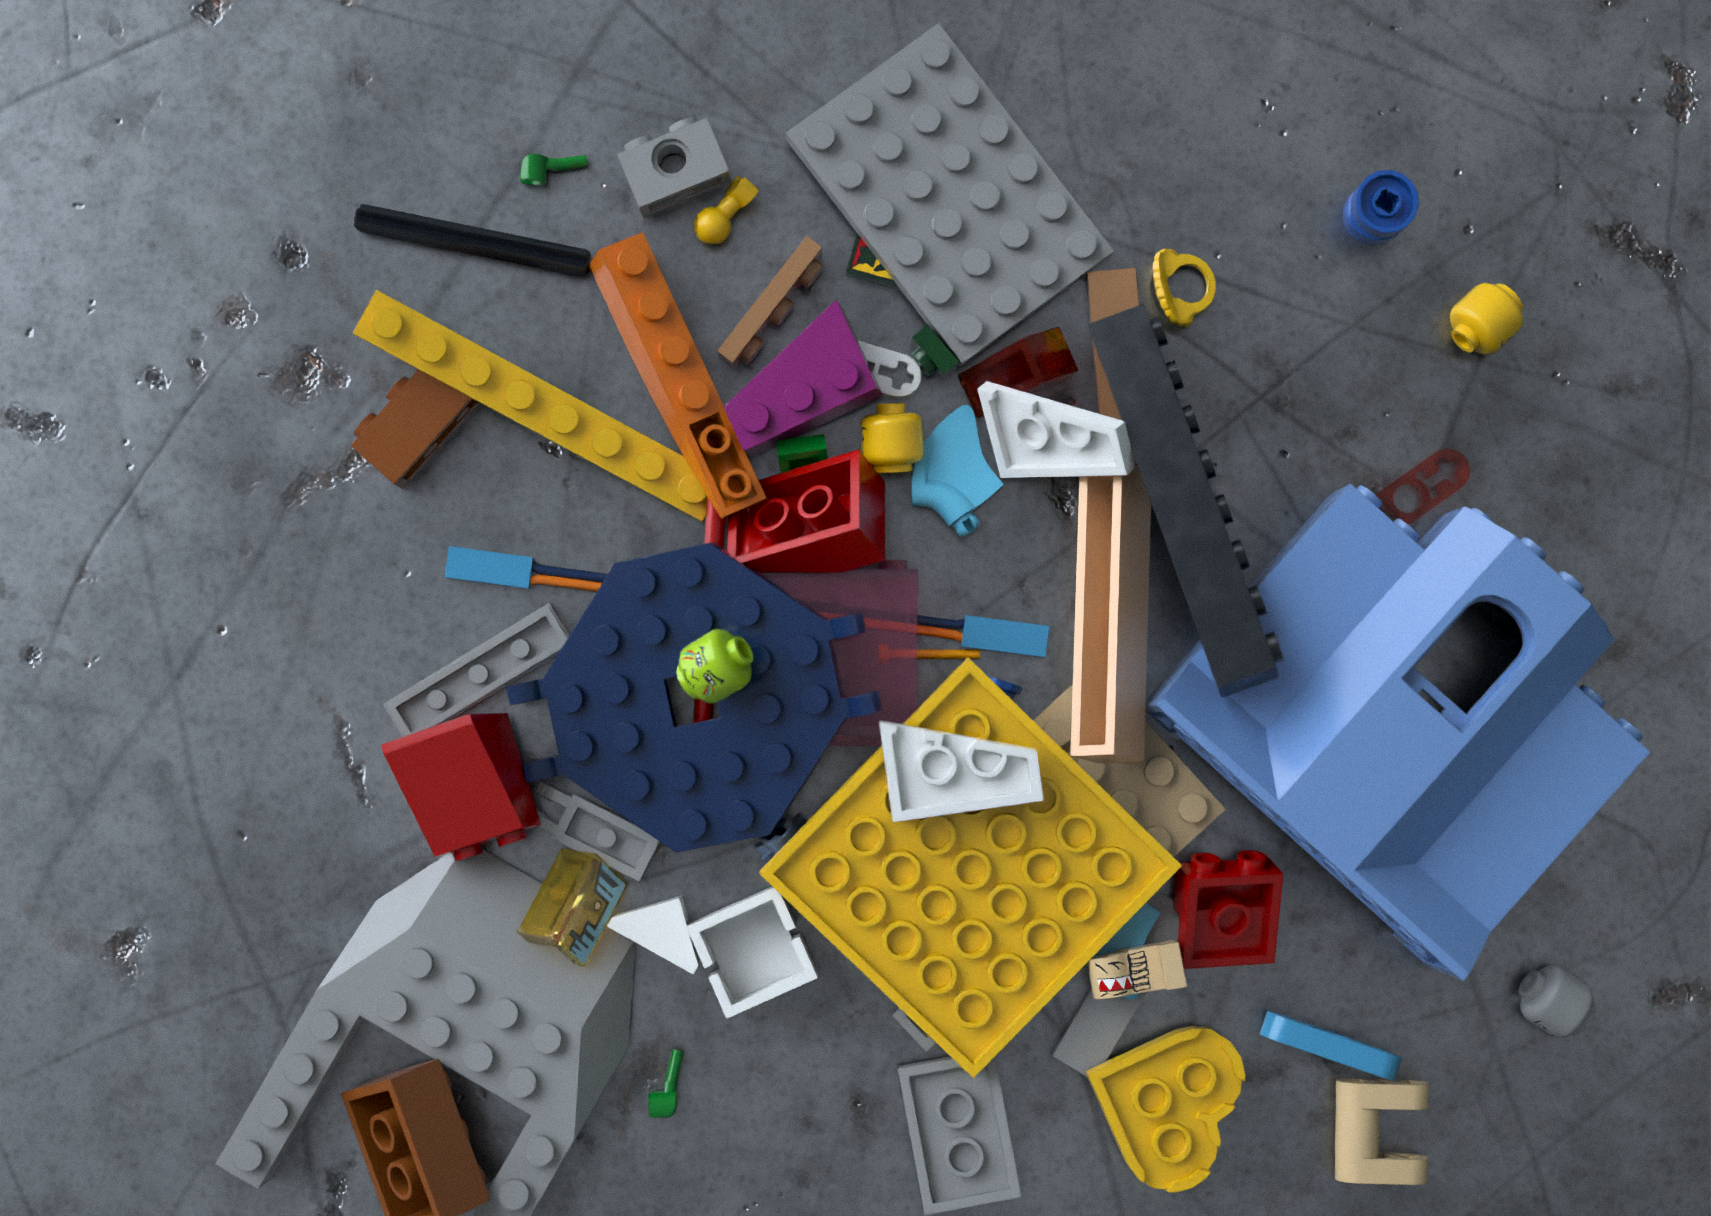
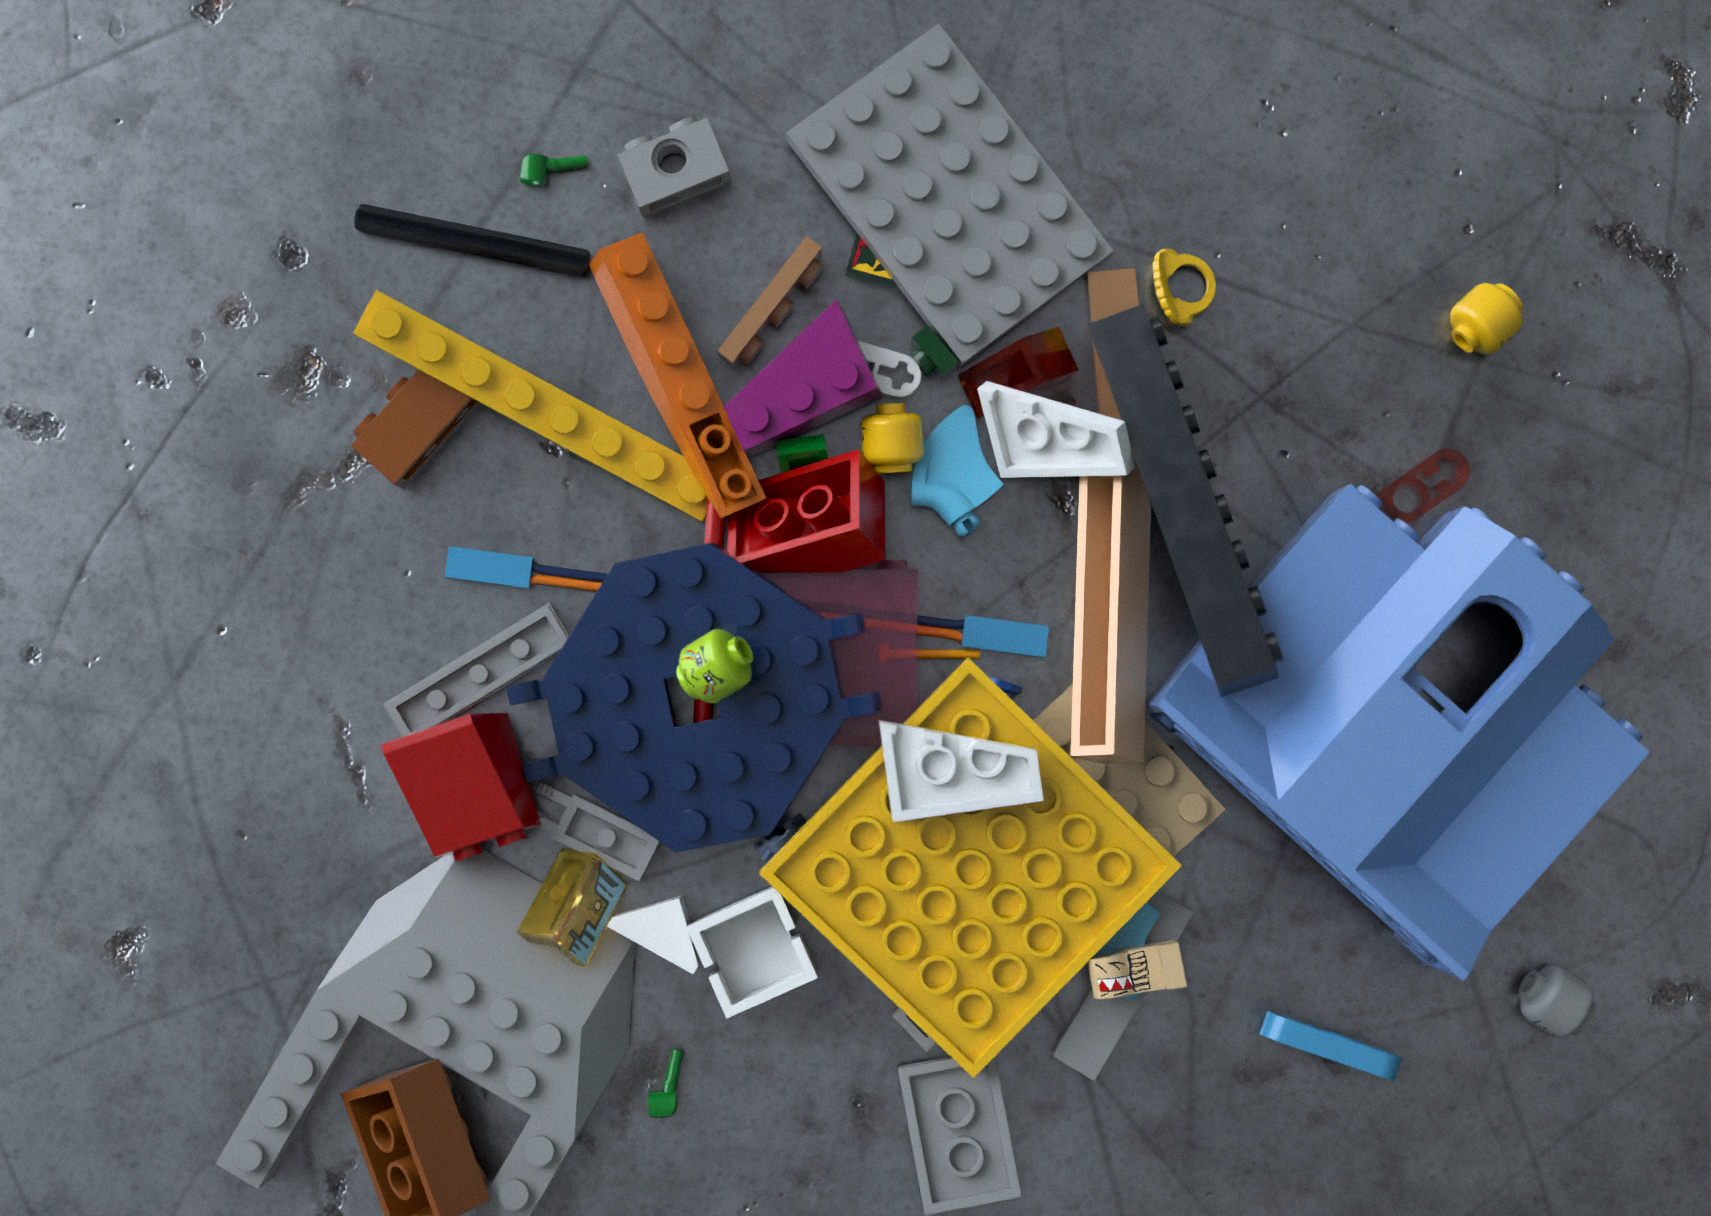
(713, 223): yellow arm -> none
(1168, 1103): yellow plate -> none
(1228, 910): red plate -> none
(1359, 1129): tan connector -> none
(1380, 207): blue wheel -> none

